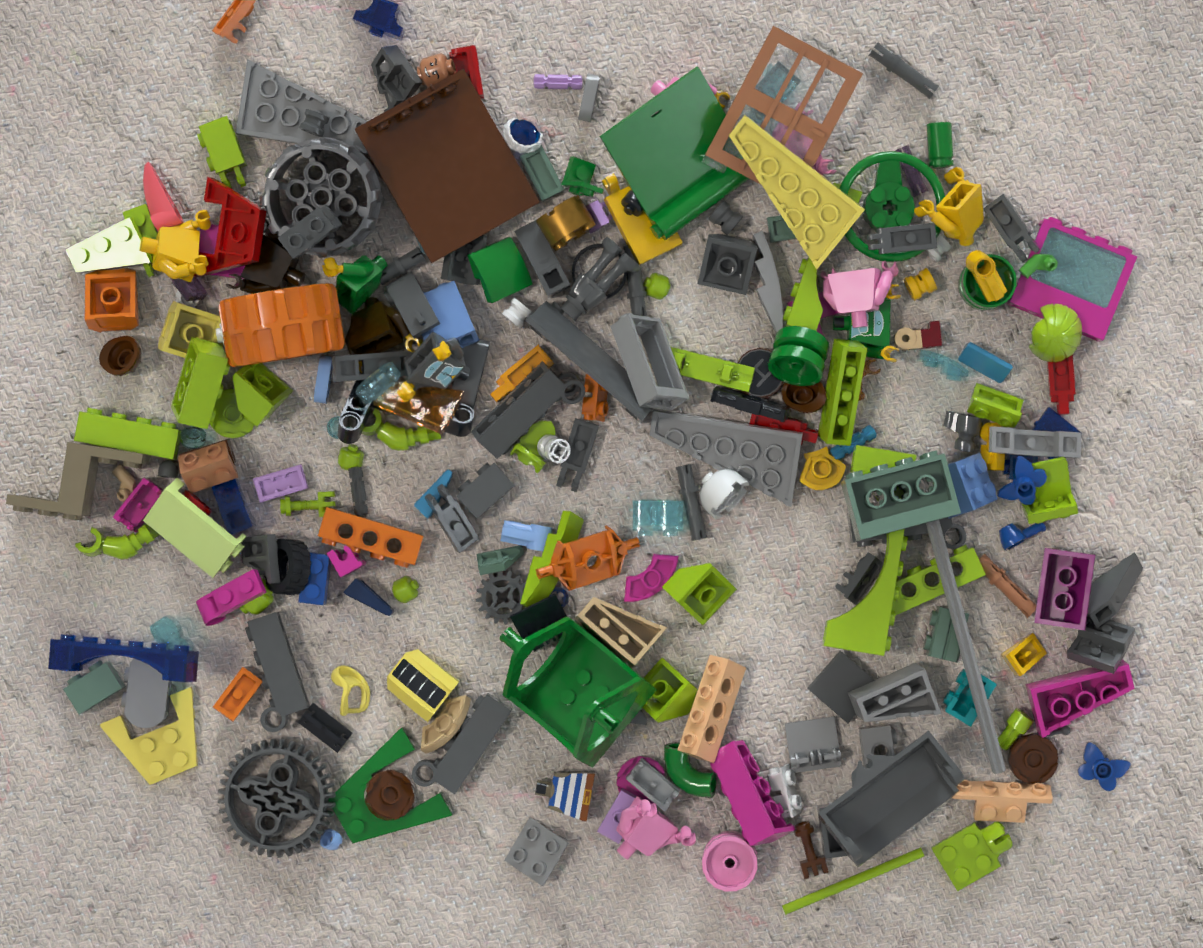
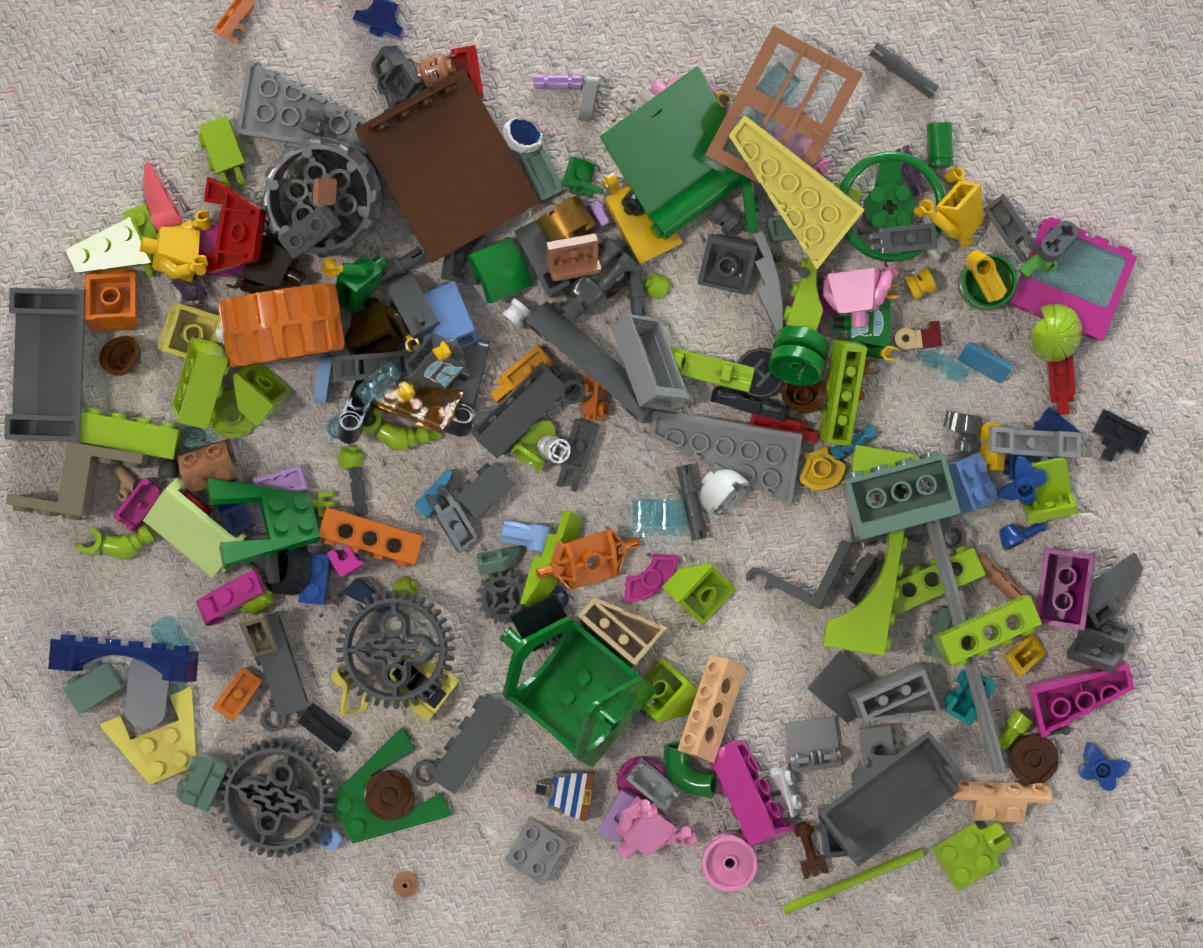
(47, 364): none -> dark grey slope
(202, 780): none -> sand green brick
(259, 634): none -> dark tan slope
(286, 517): none -> green wing
(324, 191): none -> nougat slope
(408, 878): none -> nougat tile
(442, 648): none -> dark grey gear
(446, 724): tan tile -> none
(573, 257): none -> nougat bracket
(751, 205): none -> green plate
(801, 594): none -> dark grey hinge
(802, 272): none -> dark grey hinge
(950, 640): none -> lime brick
(995, 406): lime bracket -> none
(1062, 245): none -> dark grey beam
(1118, 435): none -> black hinge

